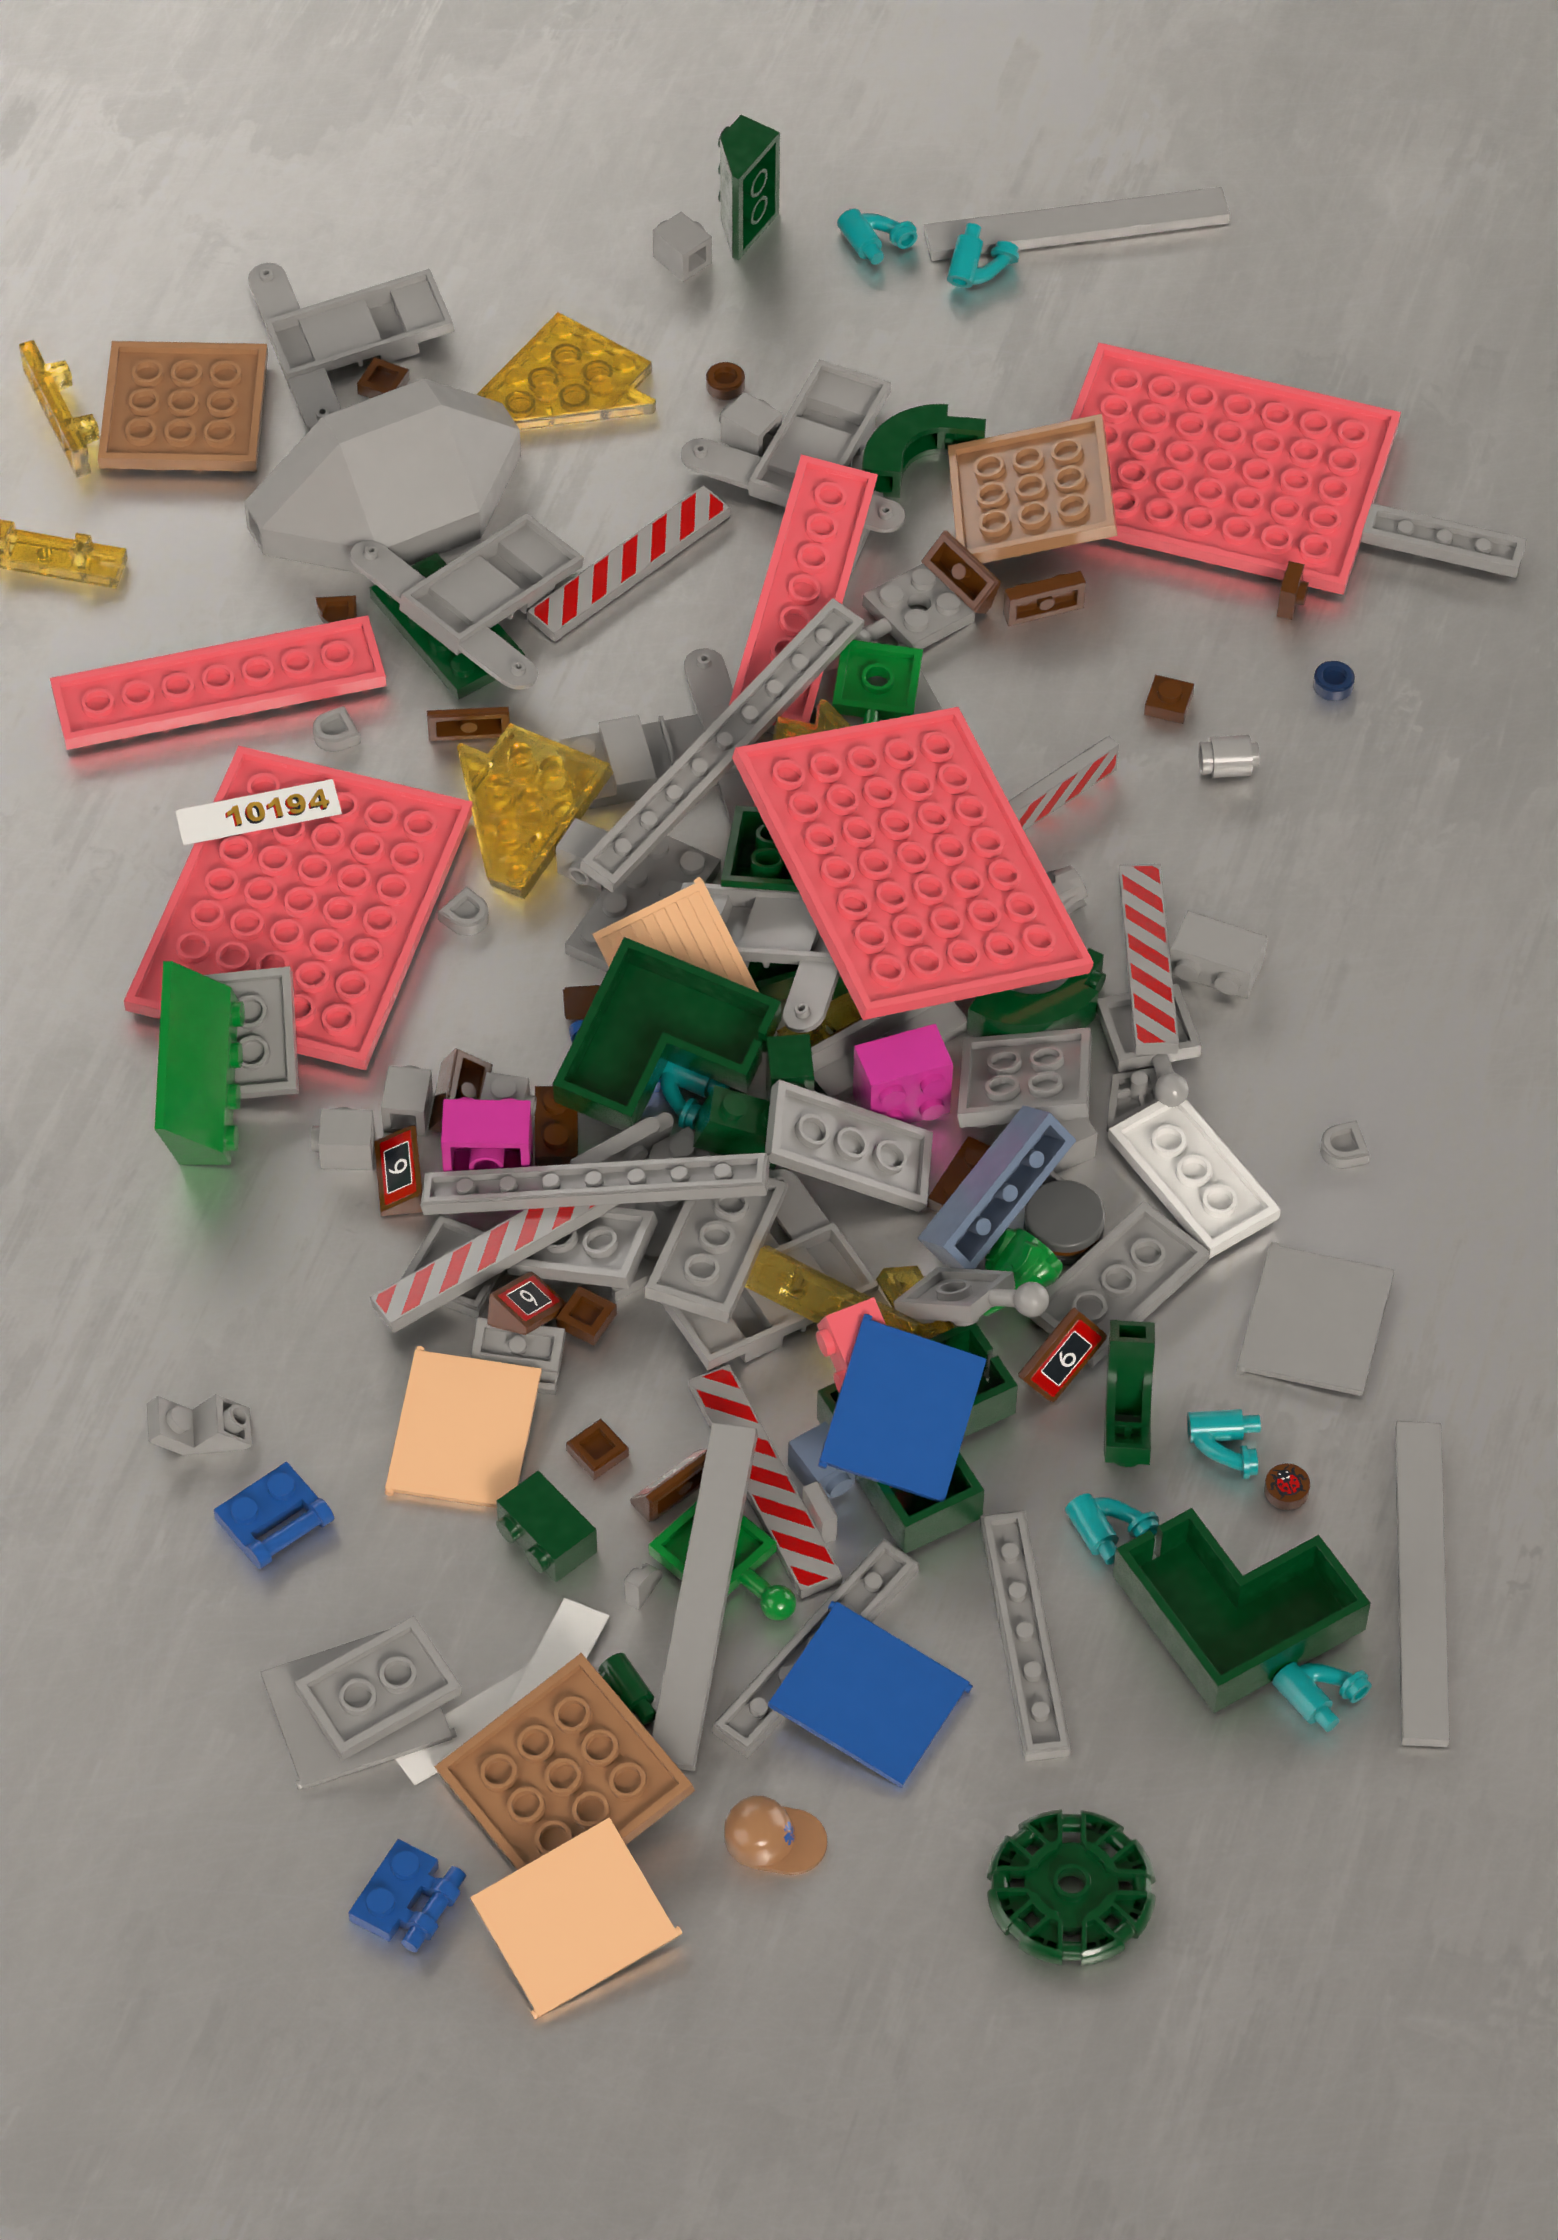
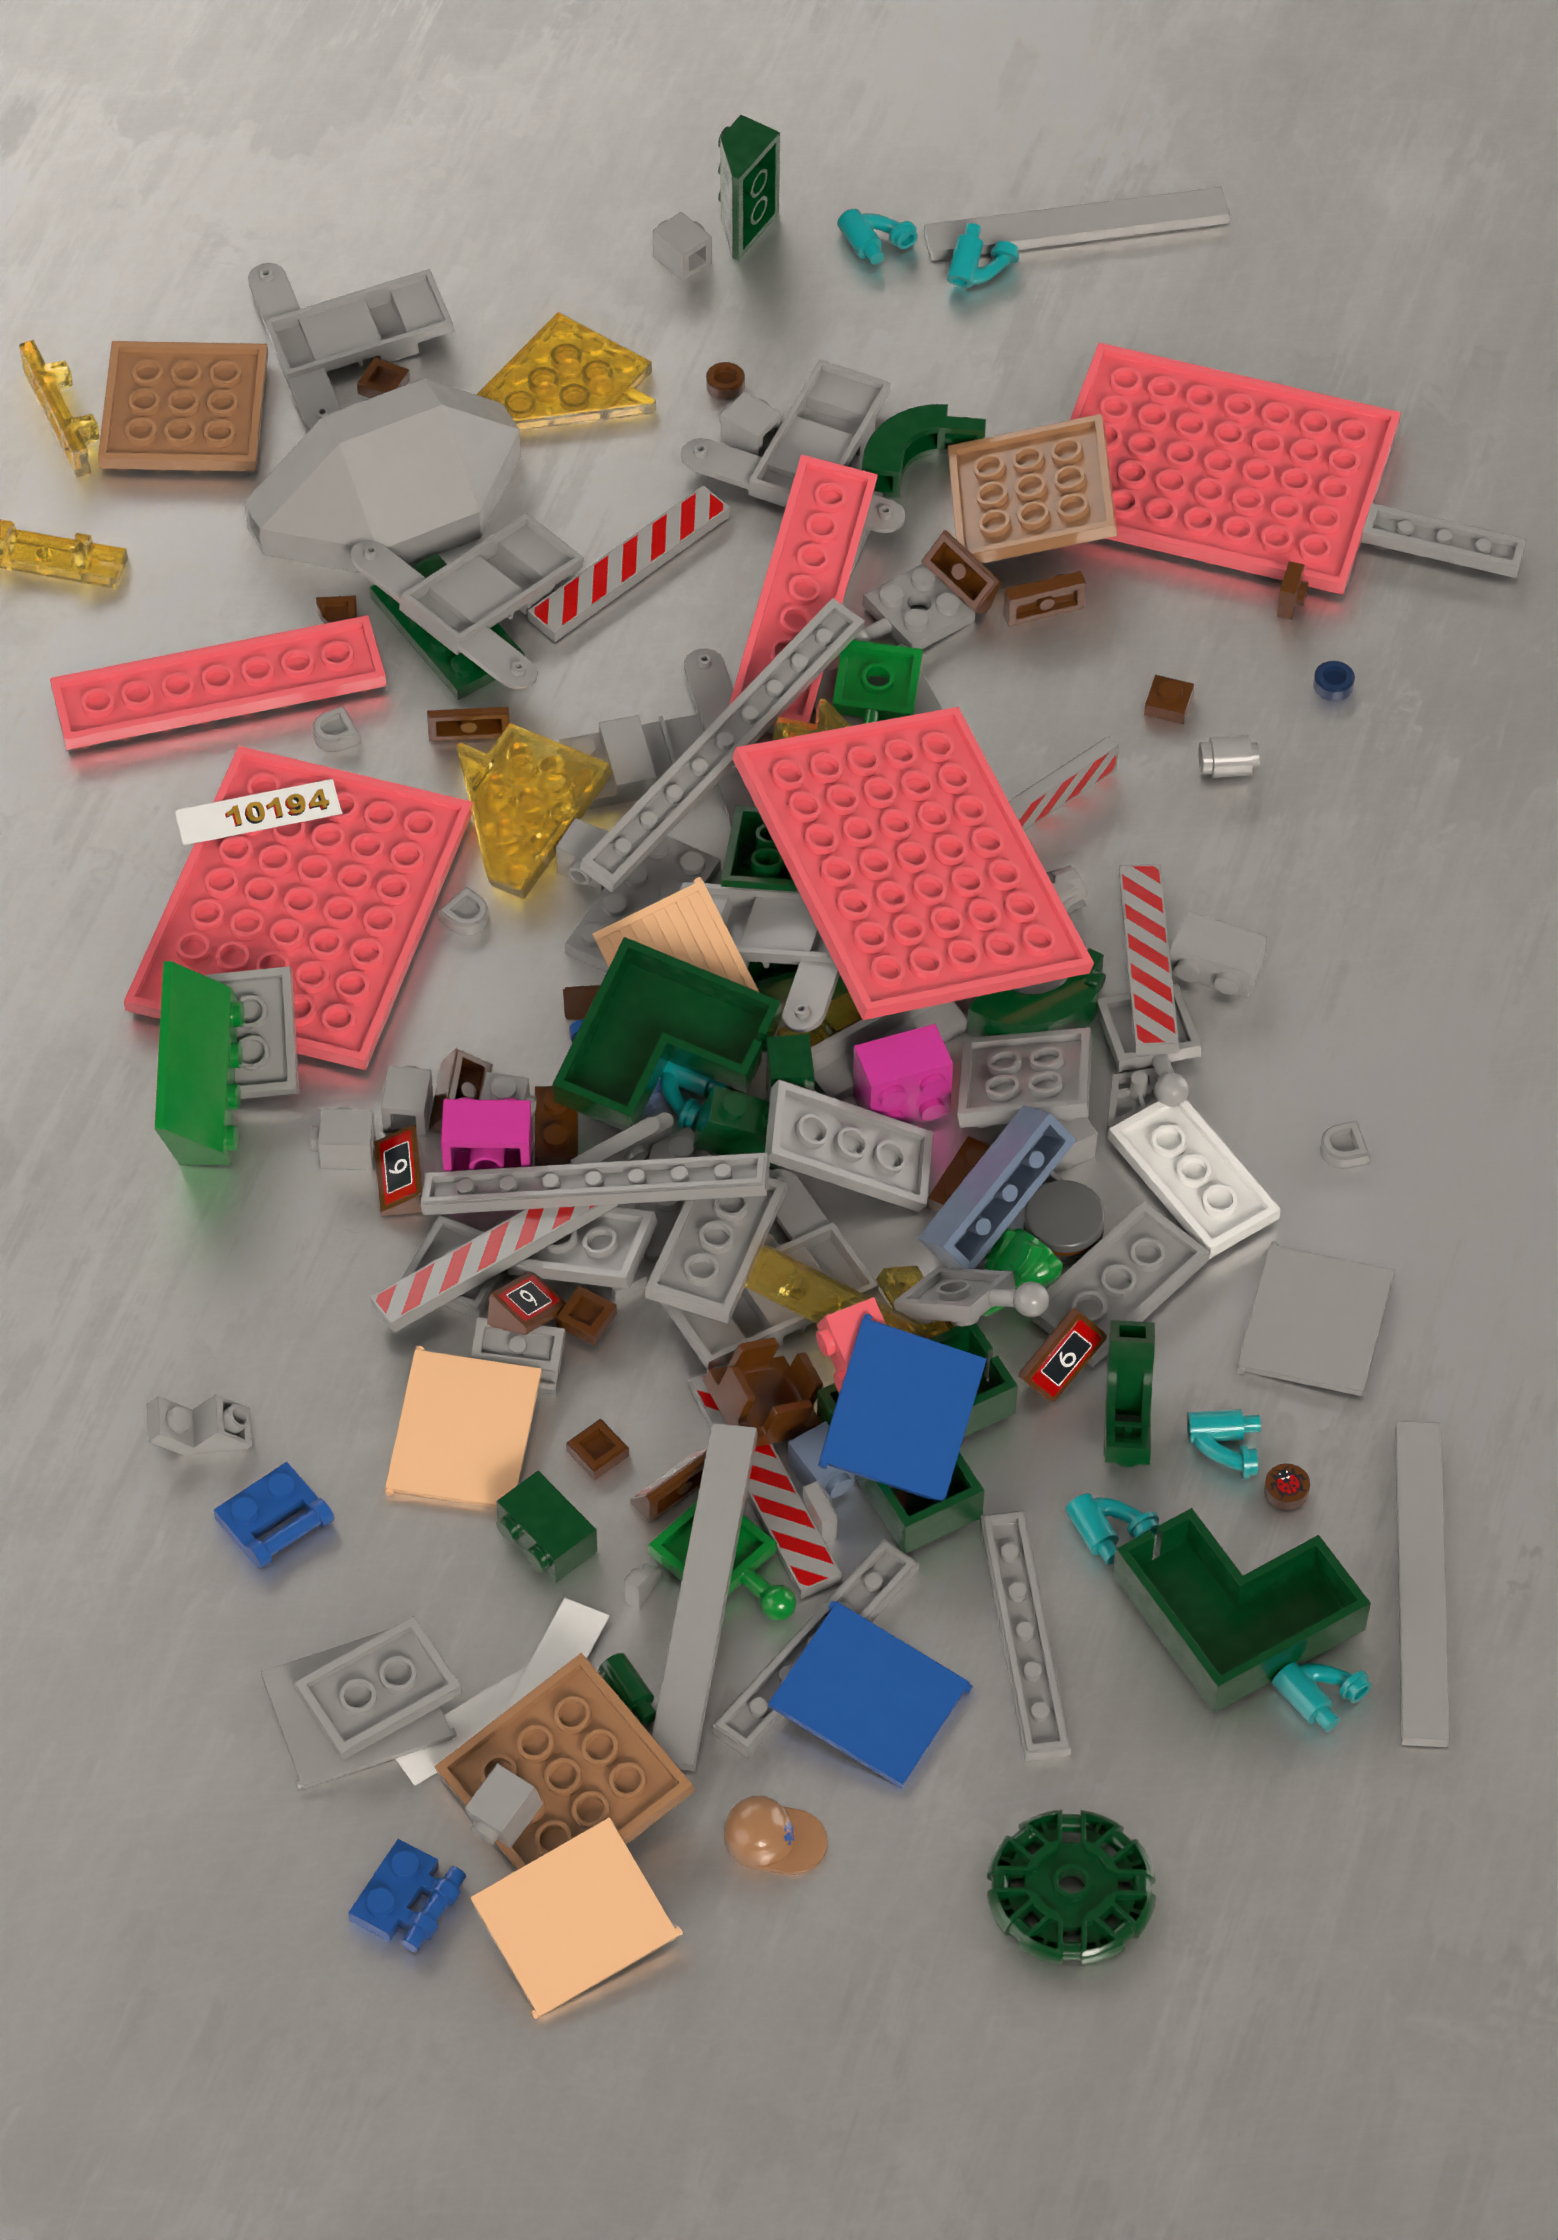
(502, 1807): none -> light grey brick
(766, 1391): none -> reddish brown panel

